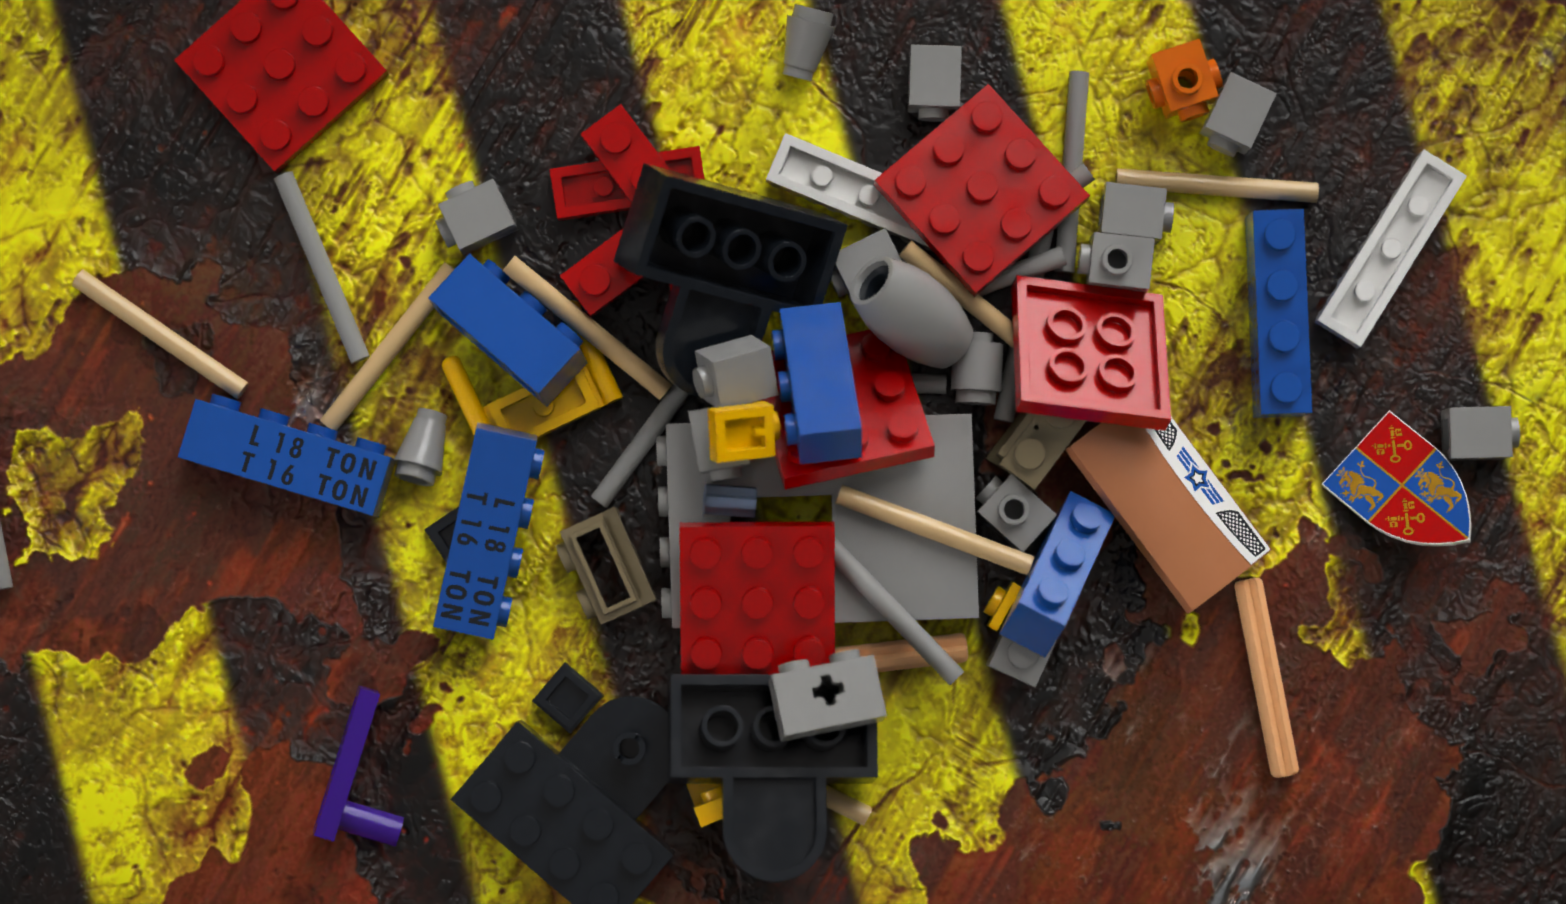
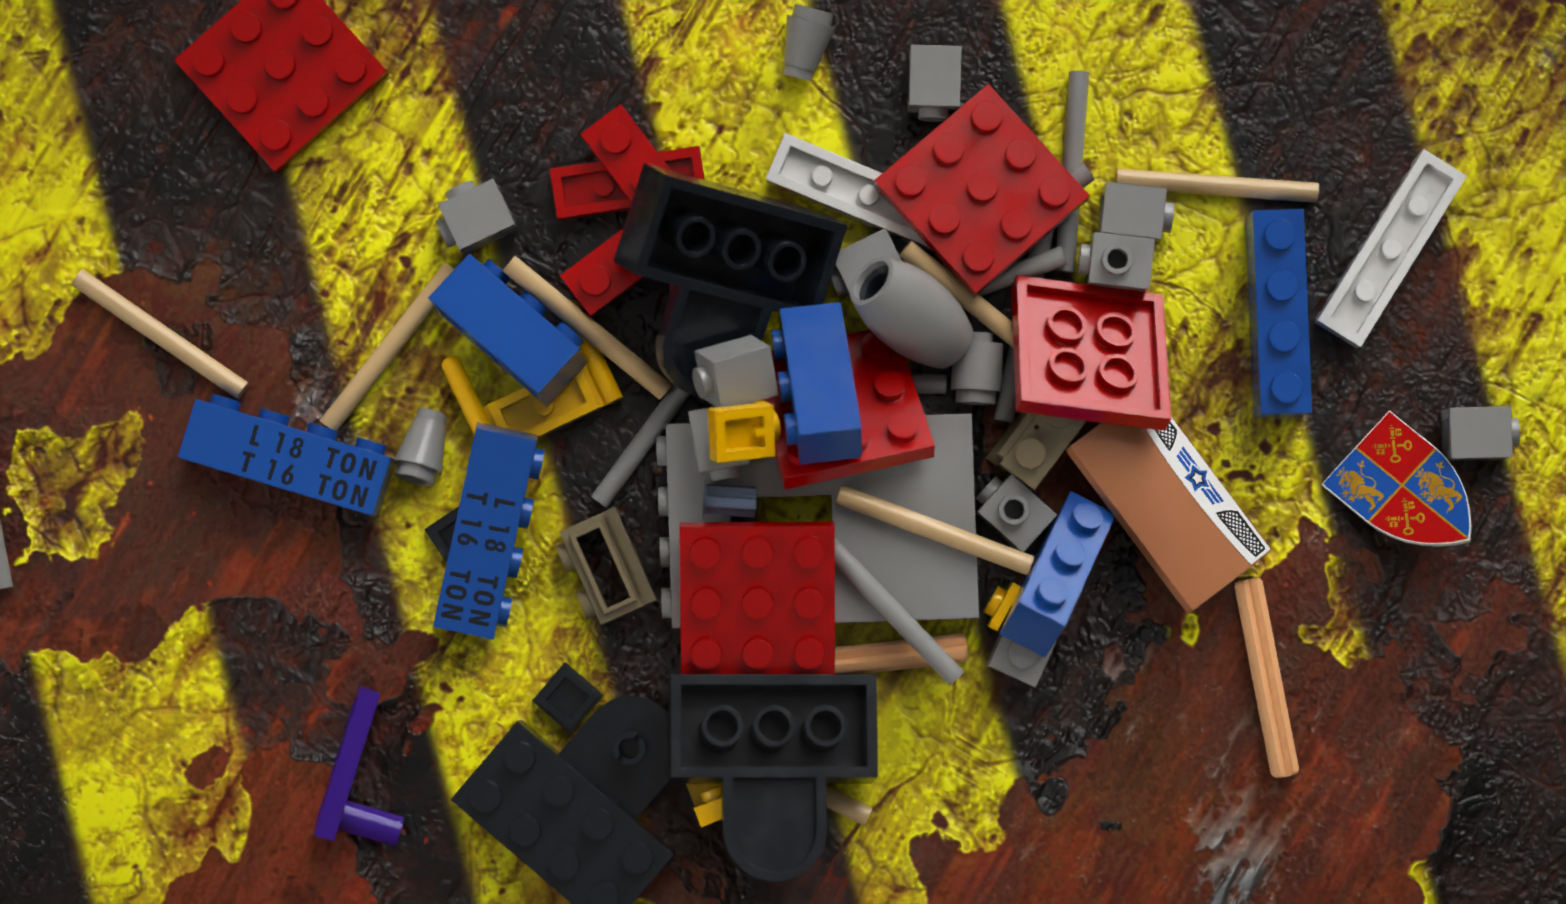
(321, 267): light grey bar -> none
(802, 715): light grey brick -> none
(1185, 63): orange brick -> none
(1237, 115): light grey brick -> none

